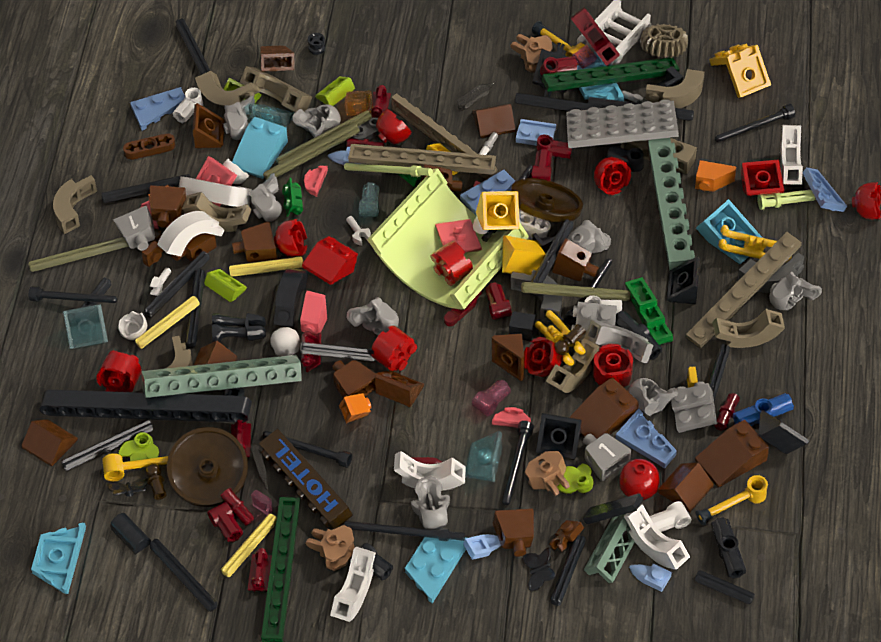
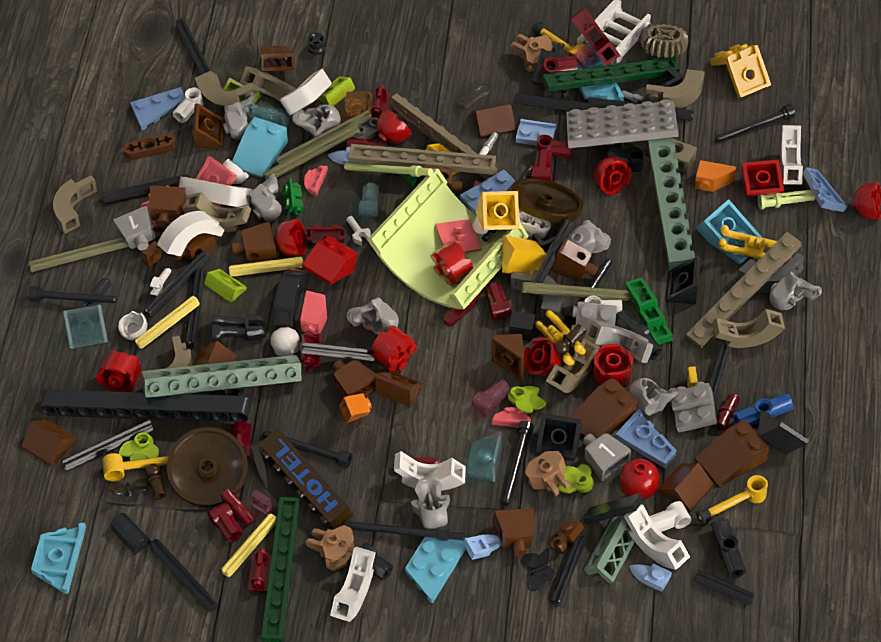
(306, 92): none -> white beam
(318, 233): none -> dark red hinge
(526, 398): none -> lime plate

